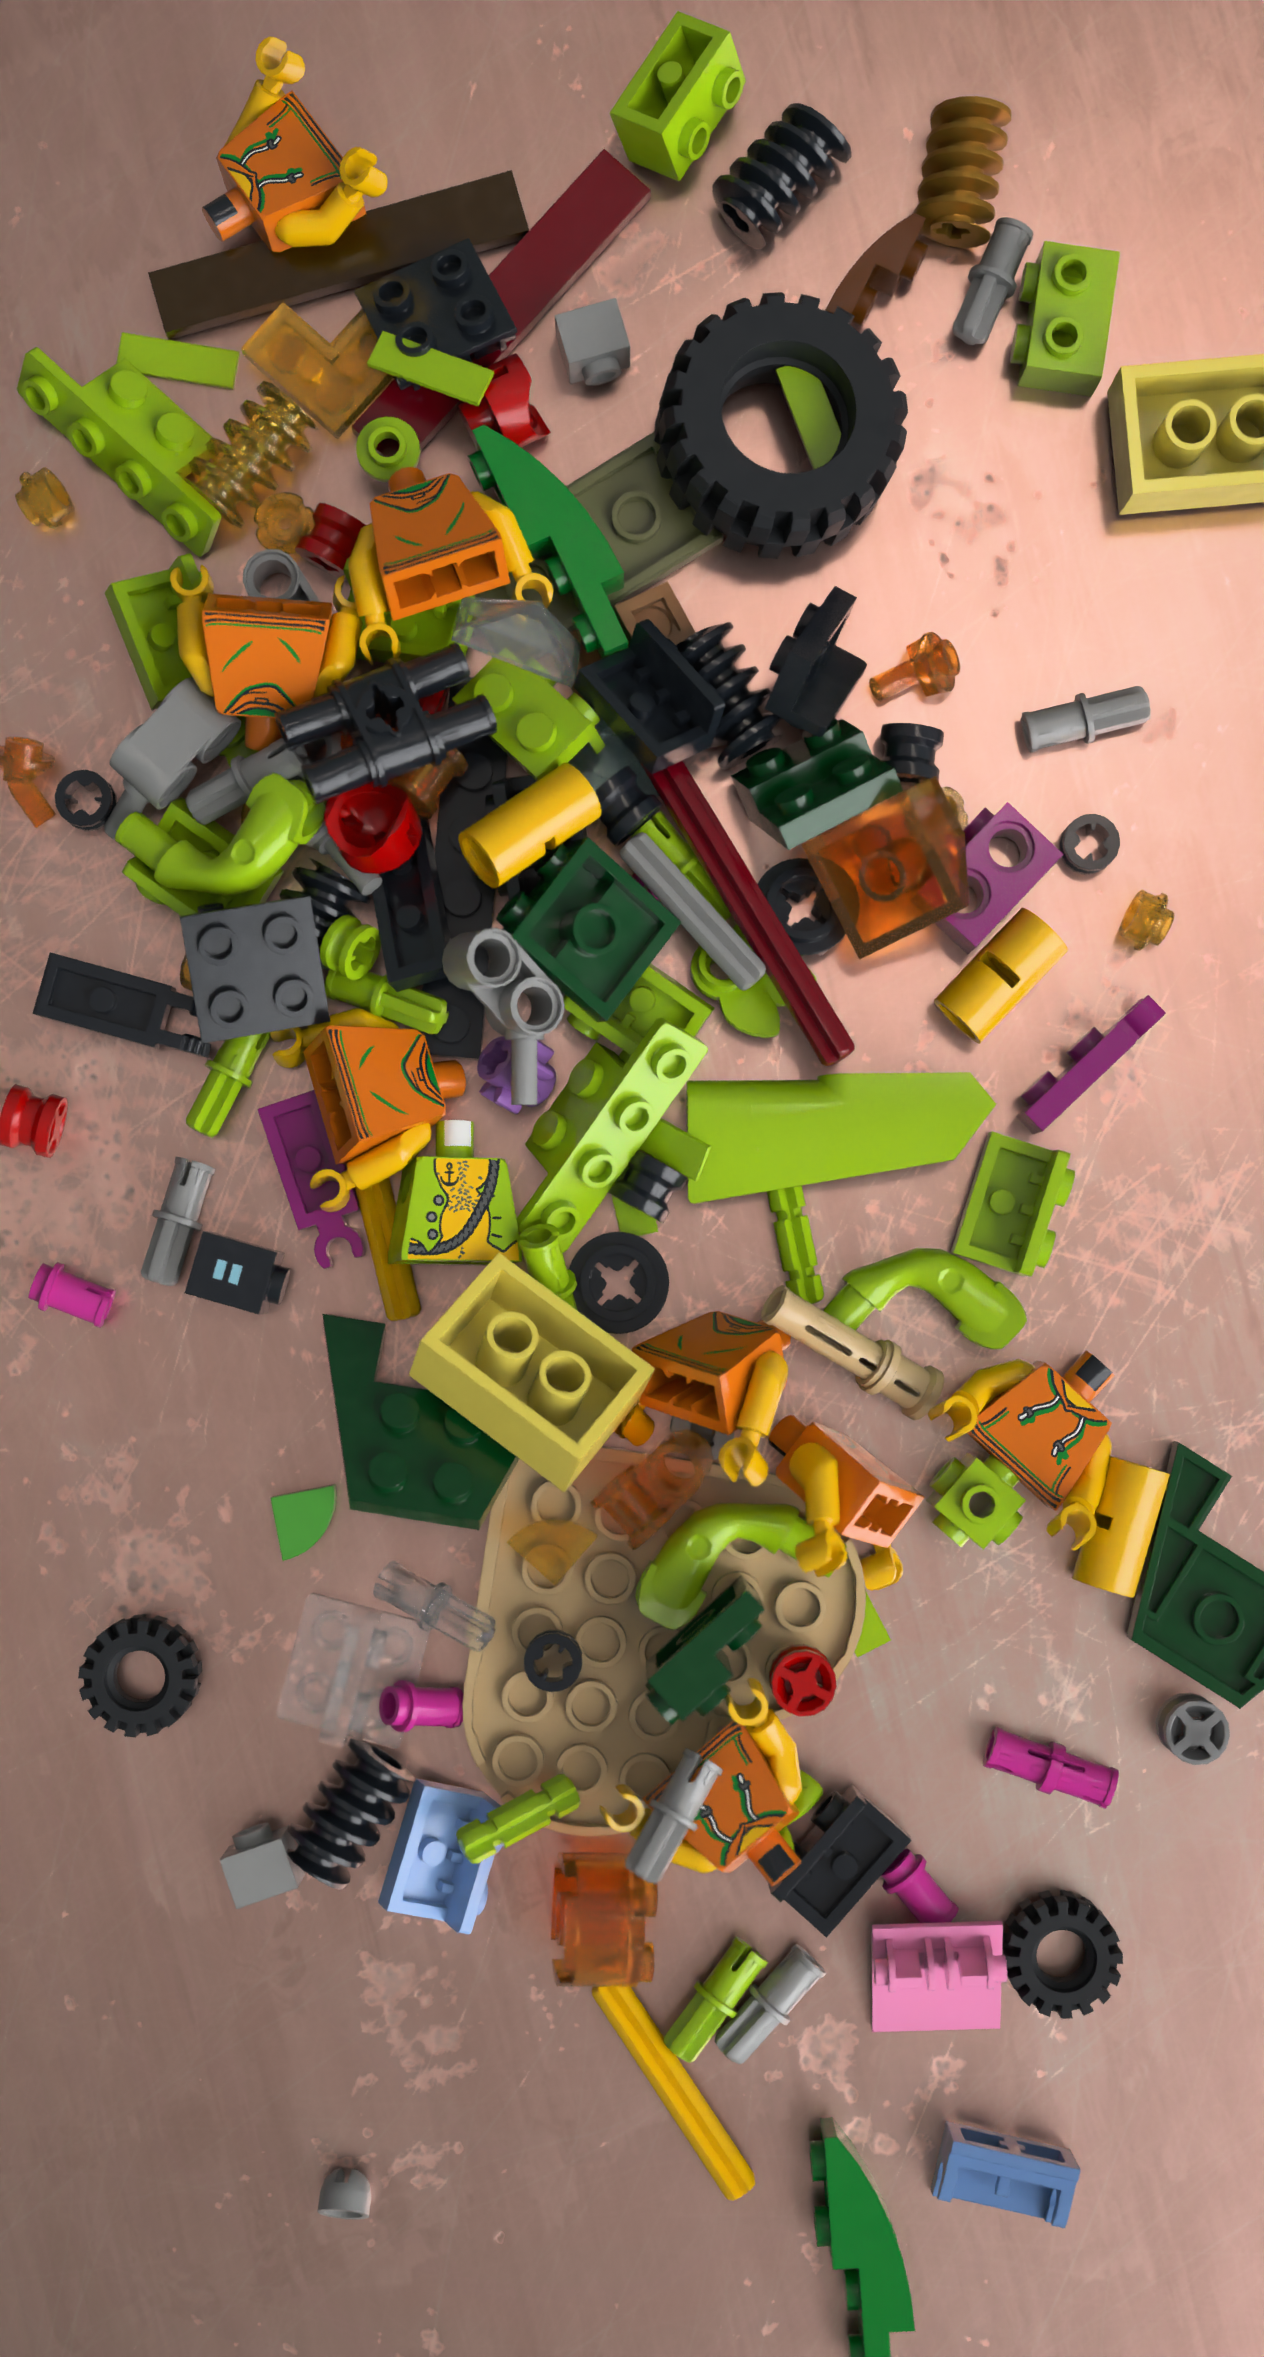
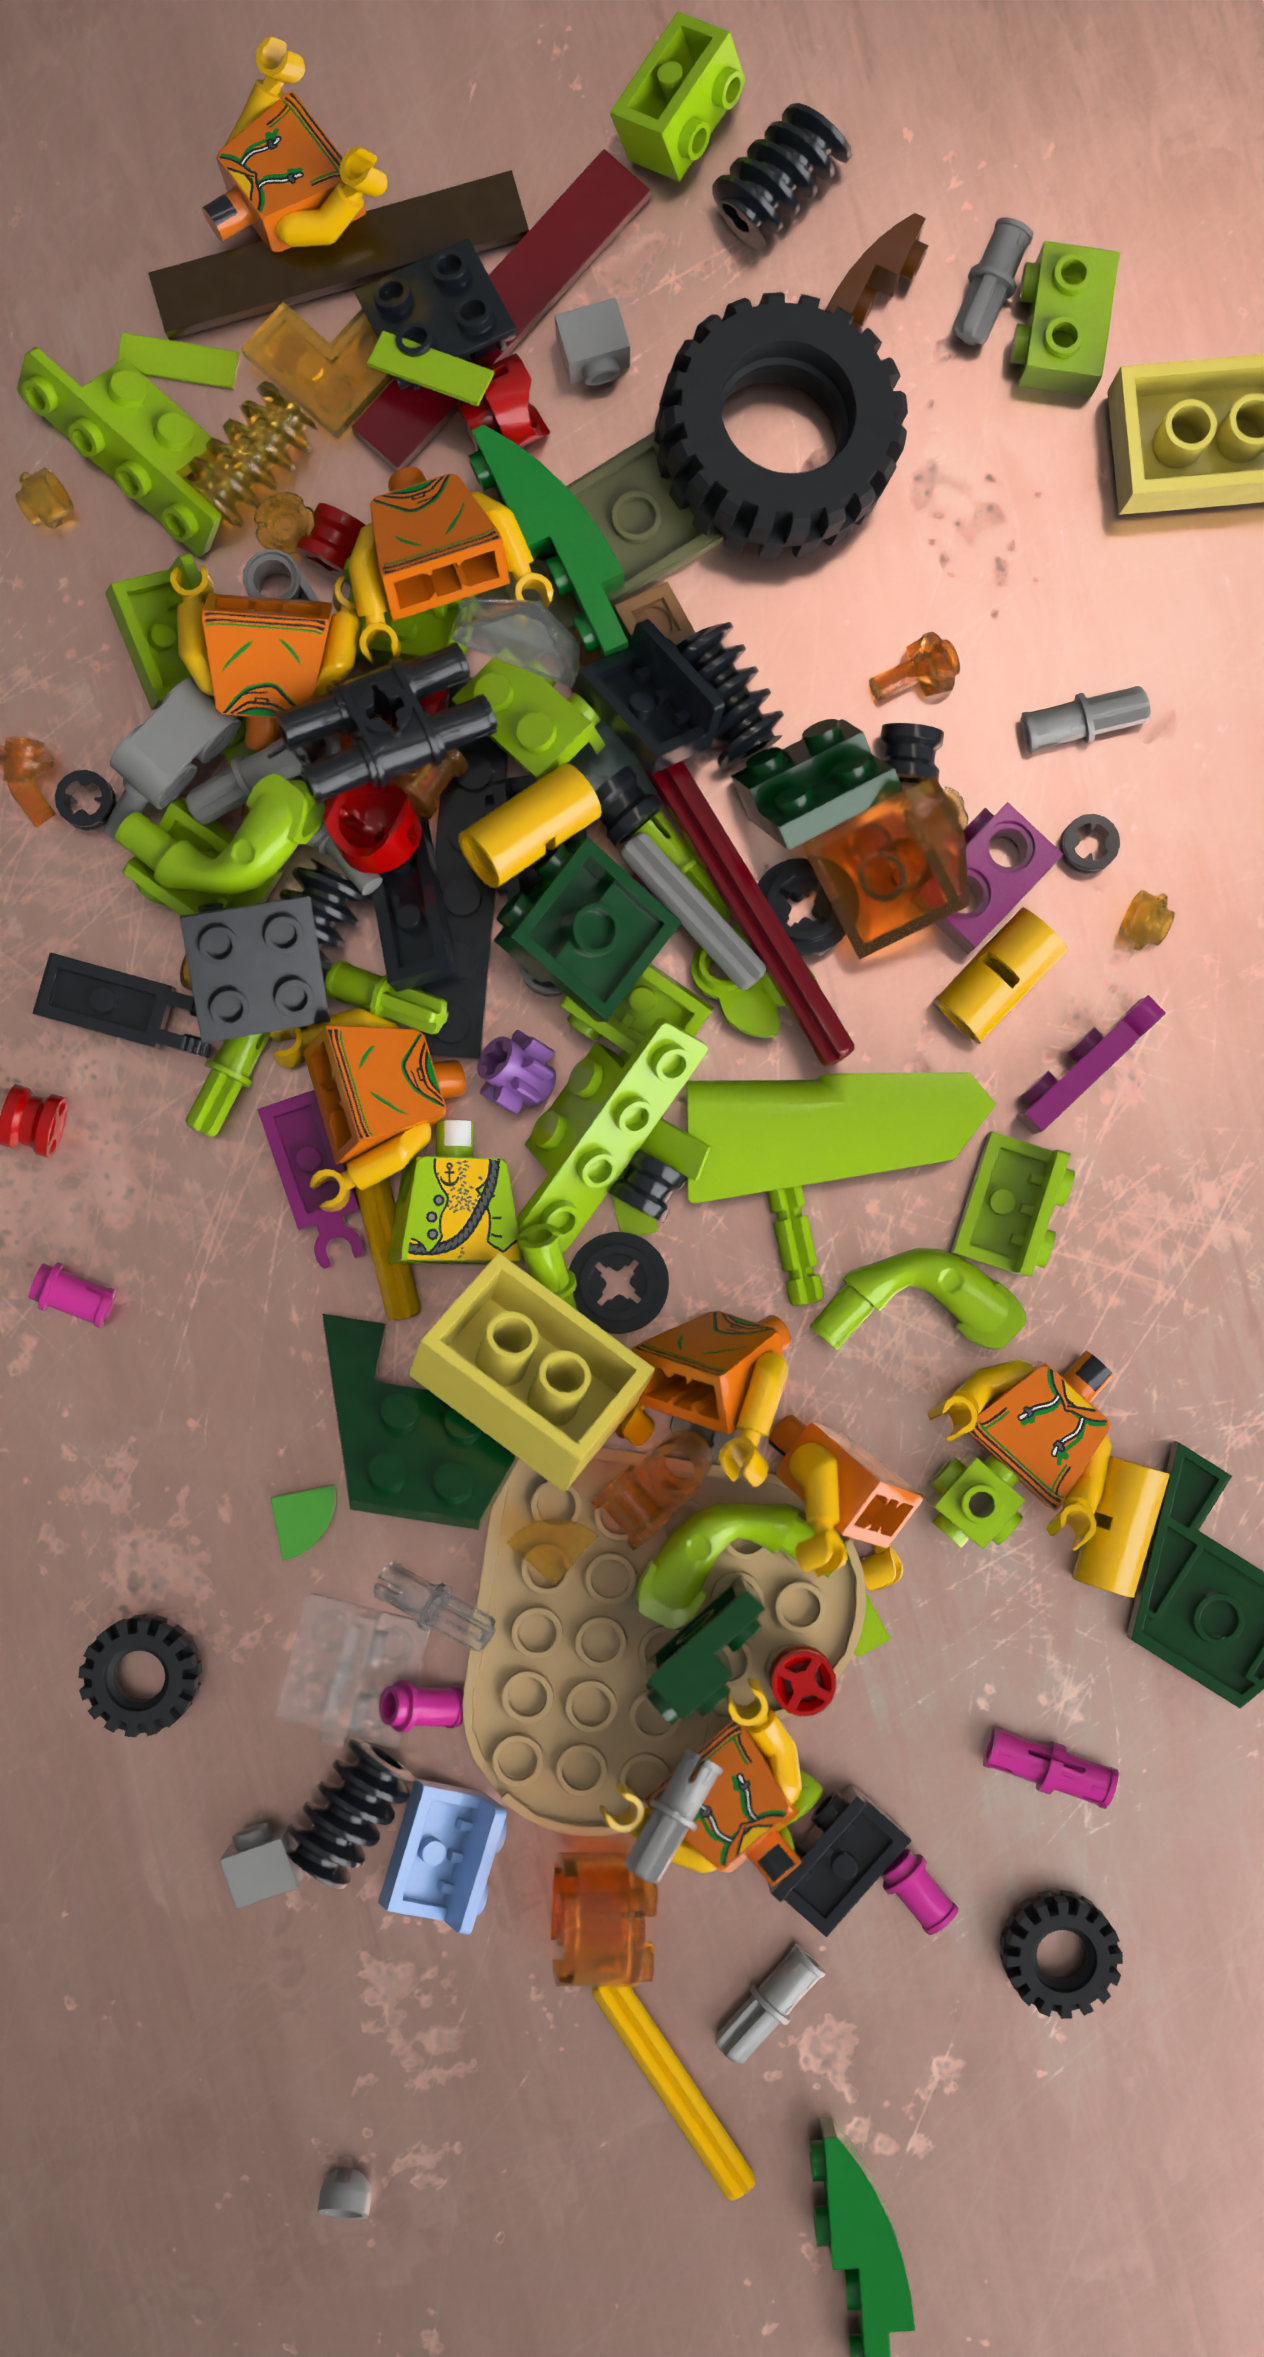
(176, 1221): light grey axle -> none
(237, 1273): black brick -> none
(350, 947): lime bush -> none
(382, 428): lime plate -> none
(508, 976): light grey beam -> none
(518, 1818): lime axle -> none
(536, 1651): black bush -> none
(714, 2000): lime axle -> none
(810, 413): lime window -> none
(812, 670): black bracket -> none
(876, 1364): tan pin -> none
(937, 1976): bright pink hinge -> none
(960, 168): pearl gold piece -> none
(1005, 2173): medium blue hinge -> none
(1202, 1738): flat silver wheel -> none

